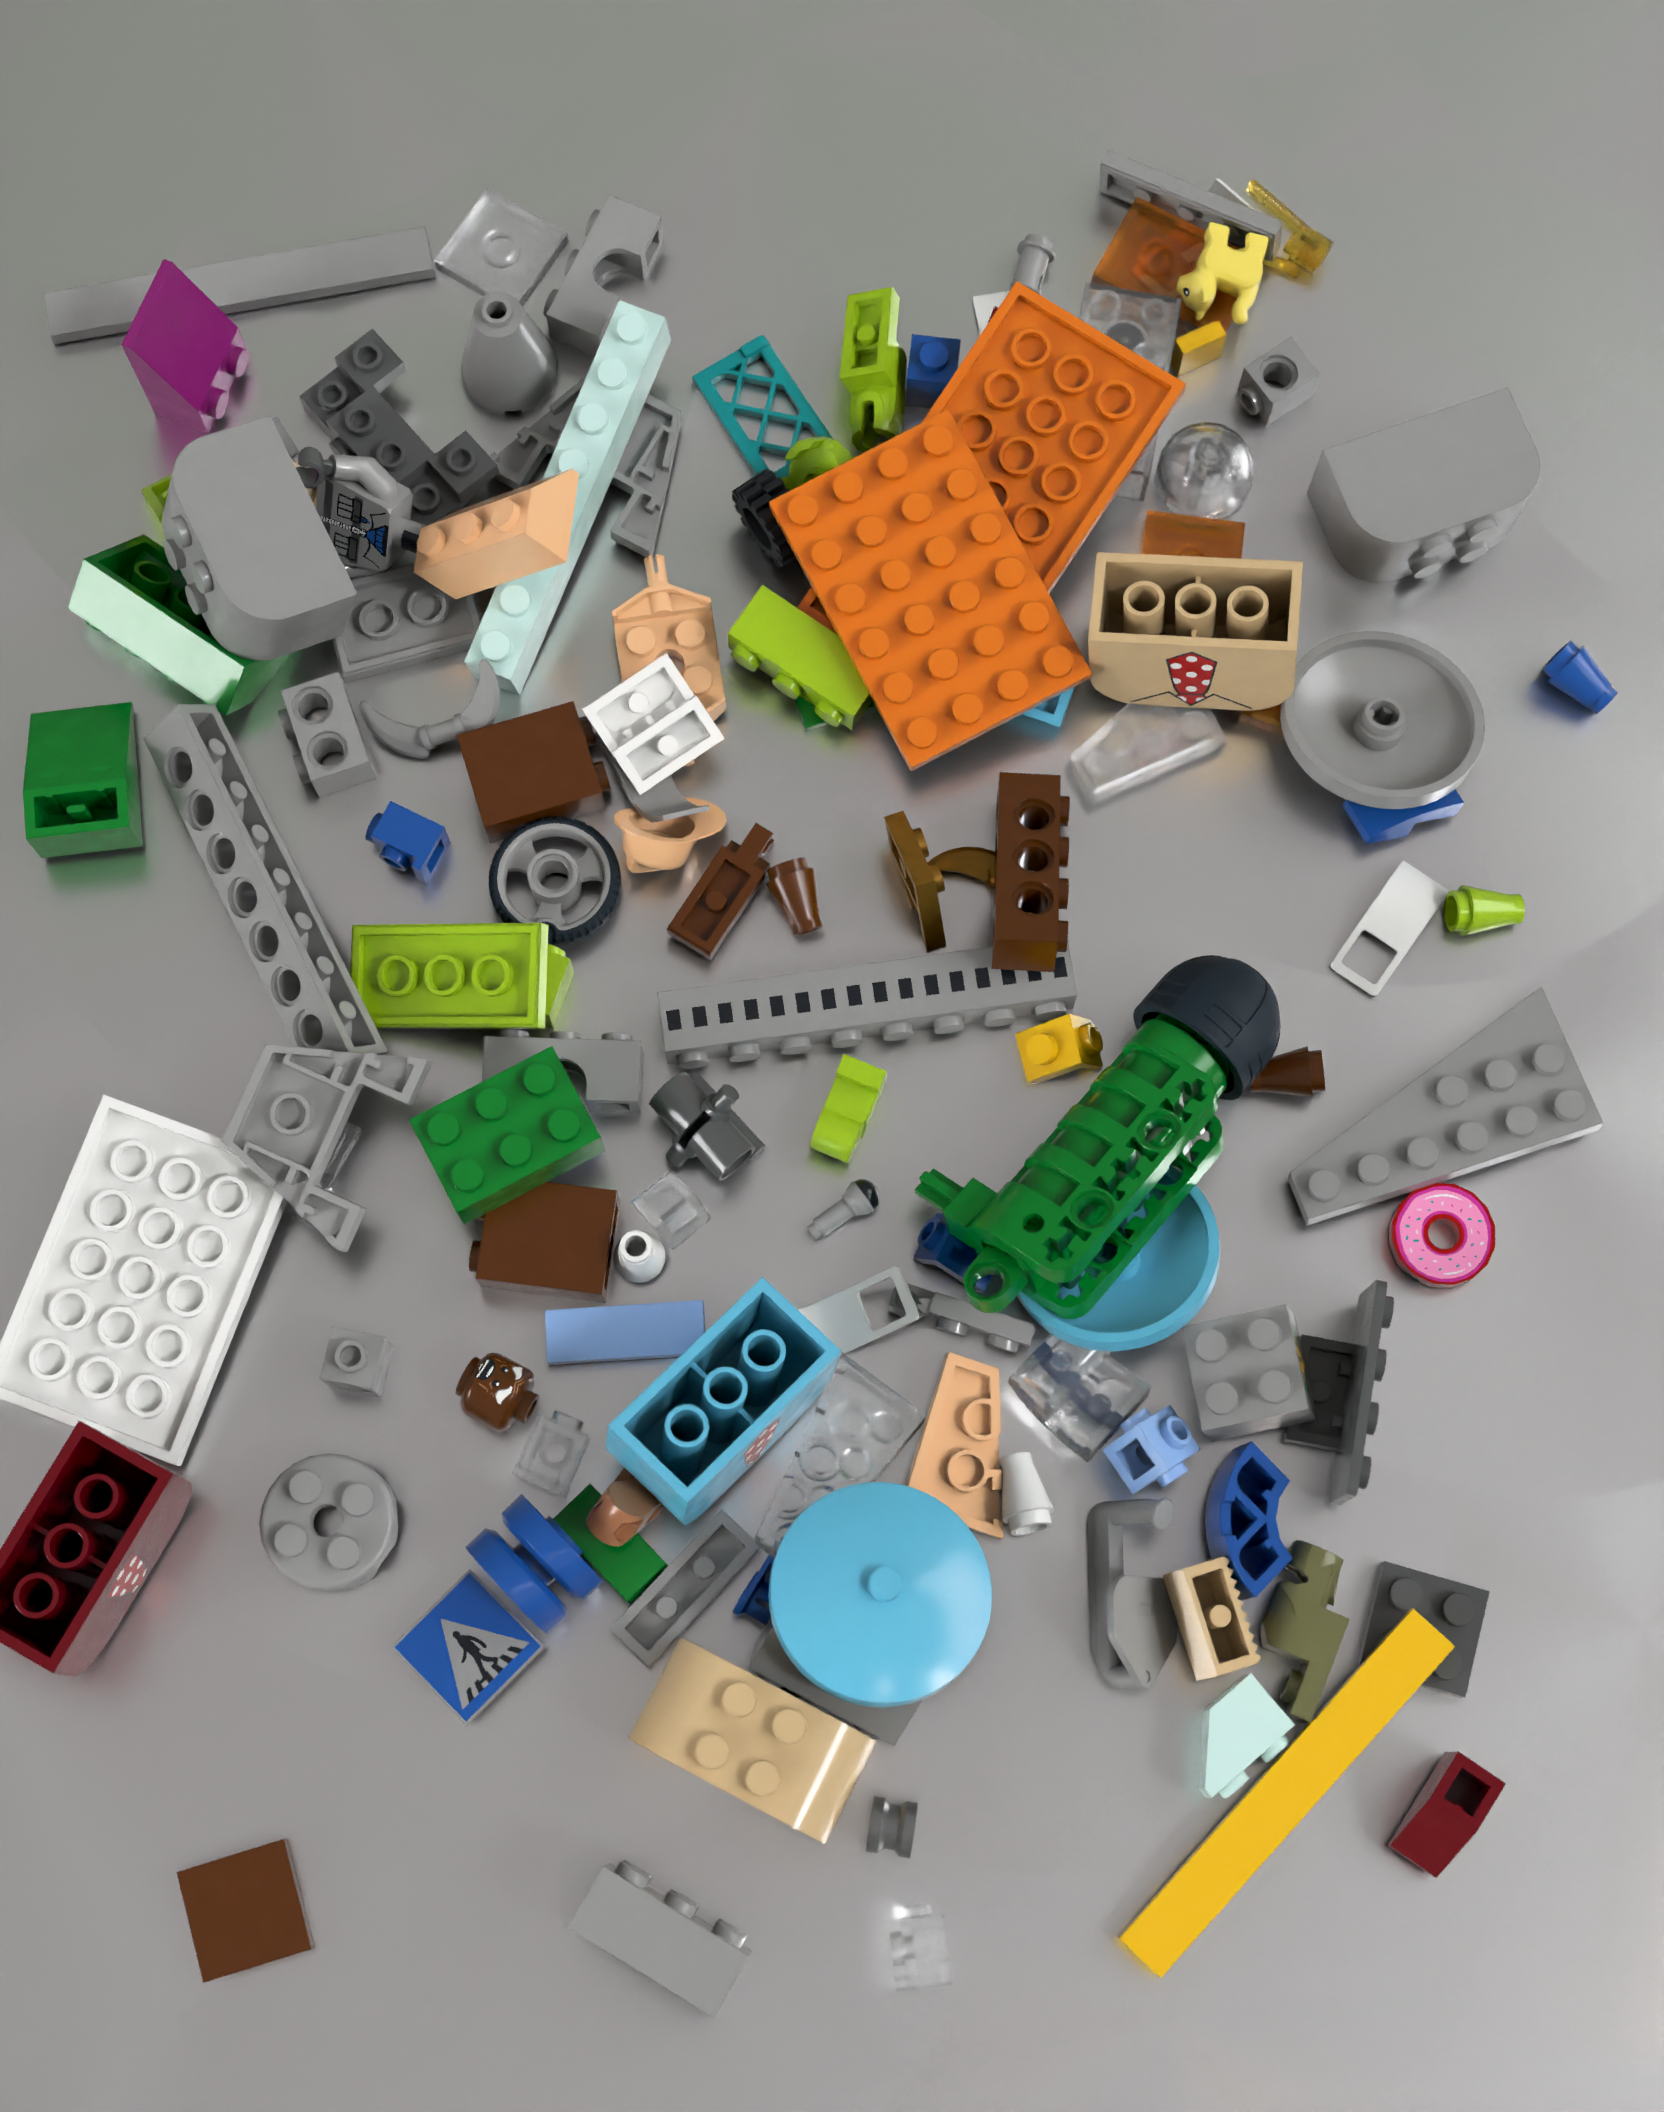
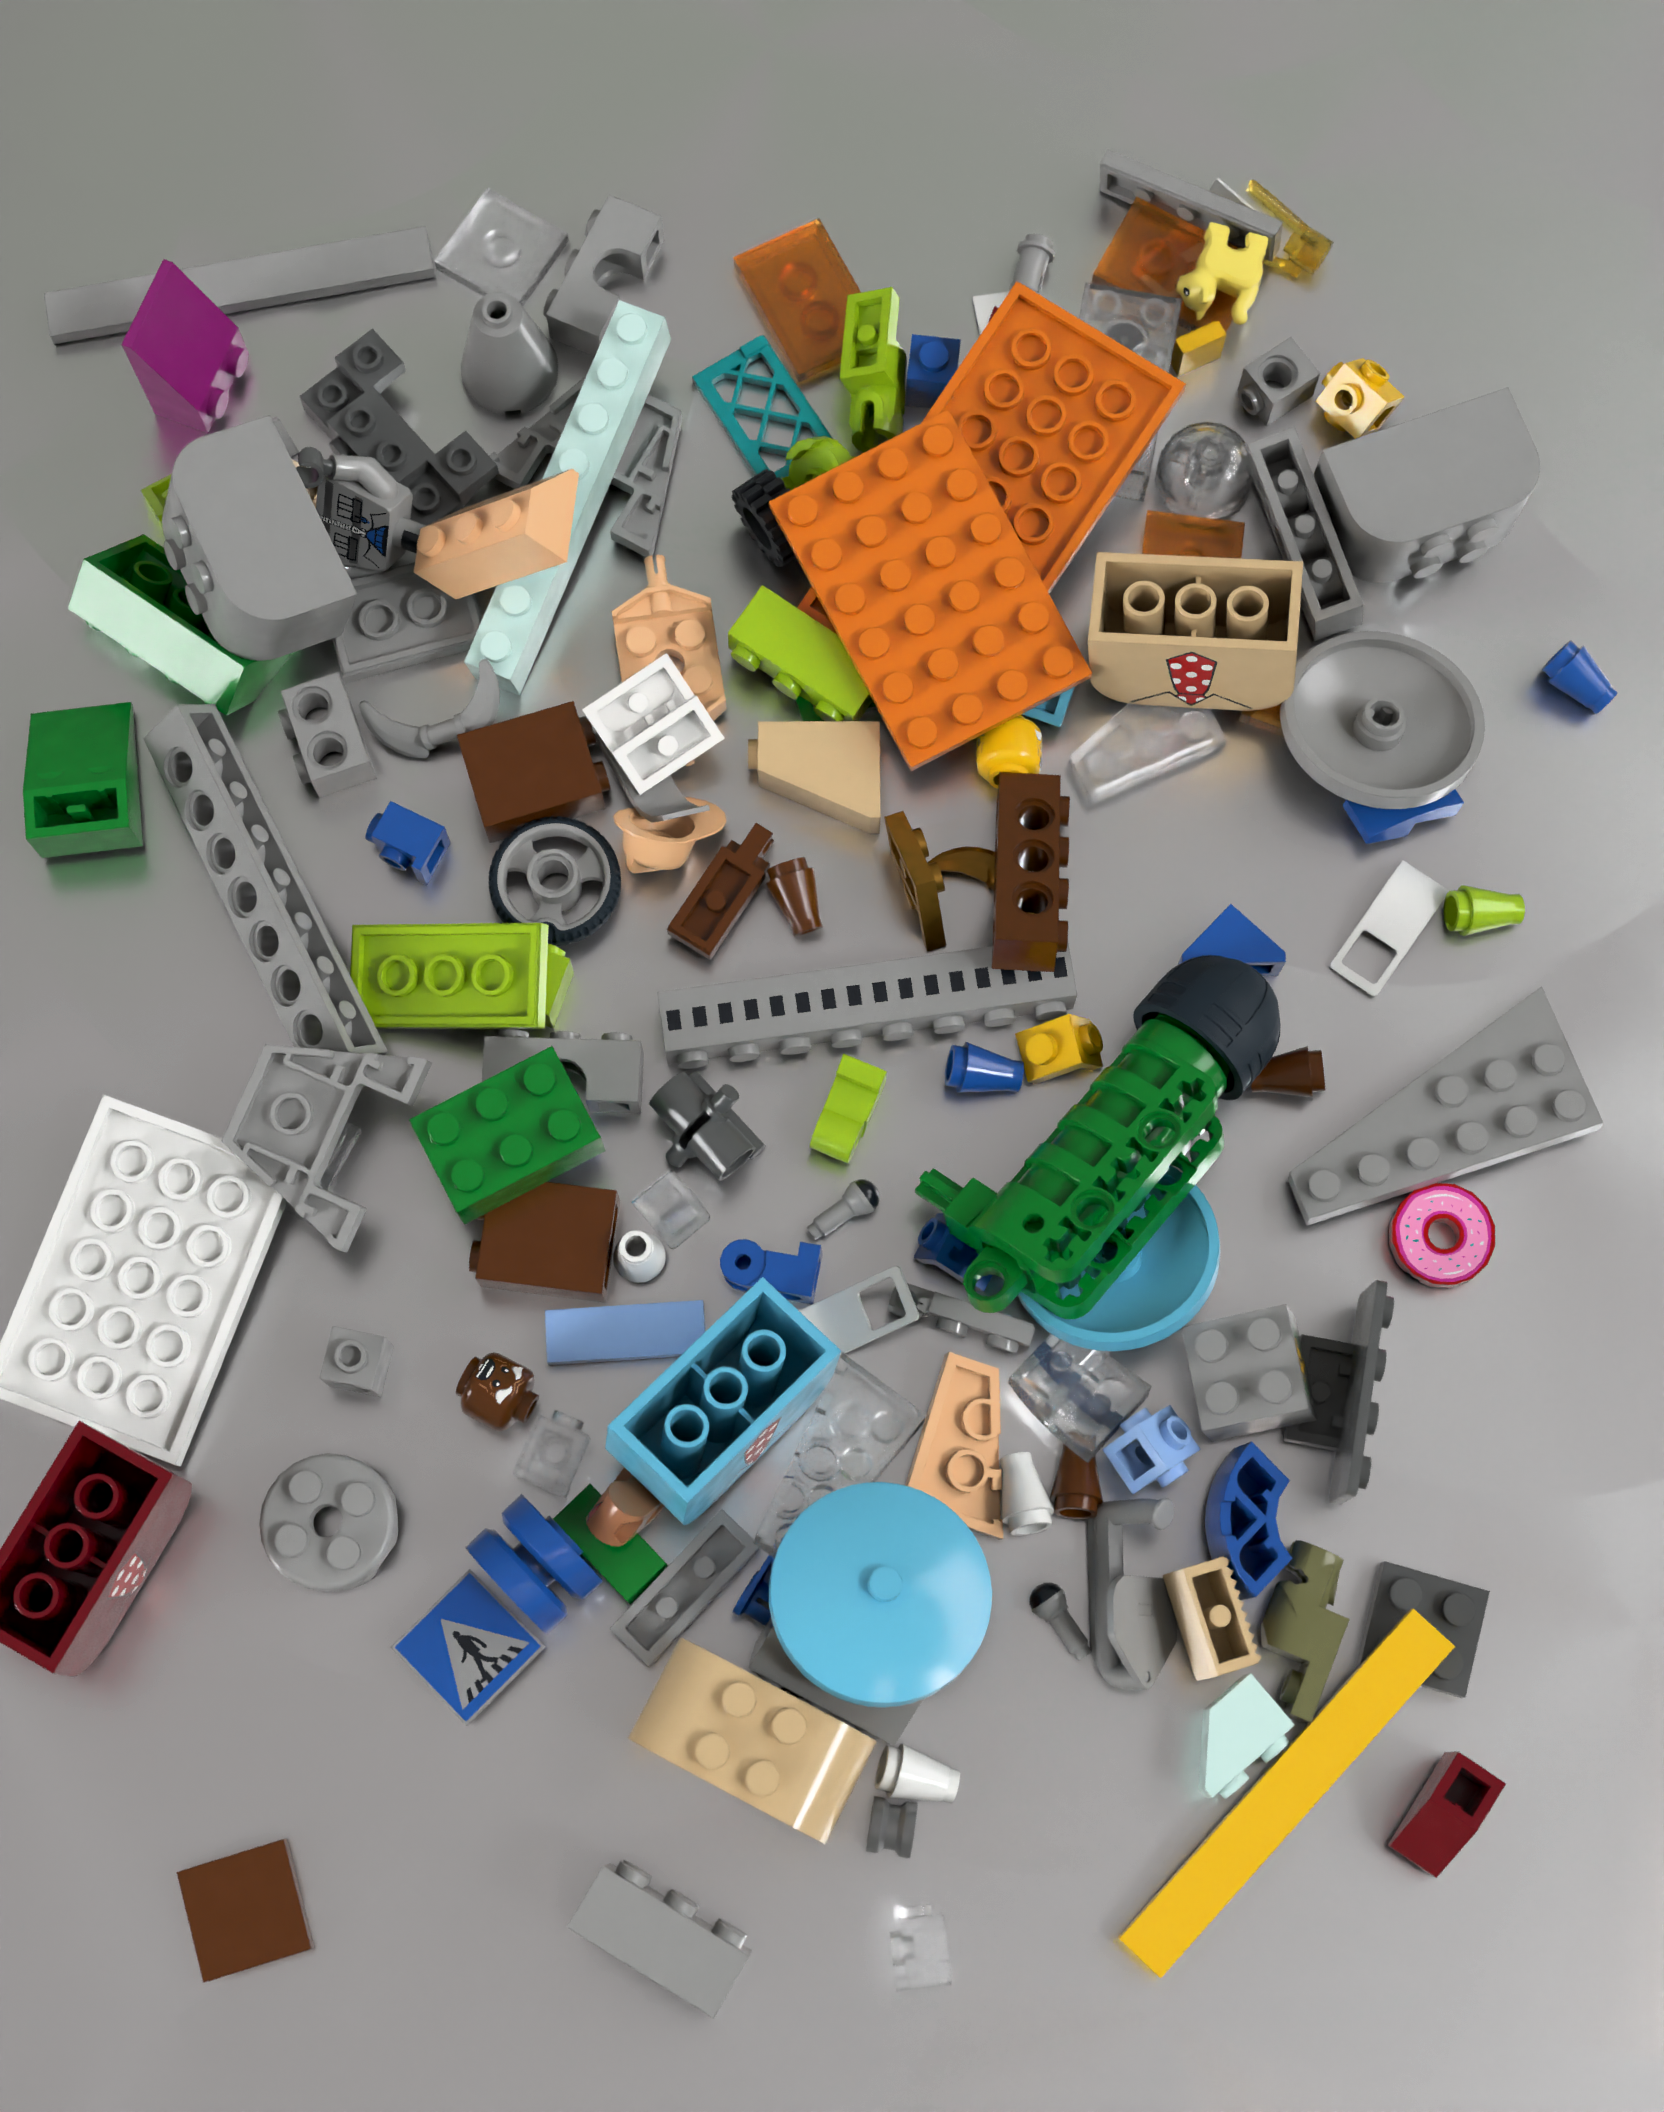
(791, 1275): none -> blue leg
(801, 295): none -> clear orange tile
(822, 767): none -> tan slope
(915, 1776): none -> white cone
(980, 1070): none -> blue cone
(1009, 748): none -> yellow head
(1050, 1604): none -> light grey piece
(1076, 1487): none -> reddish brown cone
(1238, 938): none -> blue slope
(1305, 533): none -> light grey brick
(1358, 397): none -> yellow brick

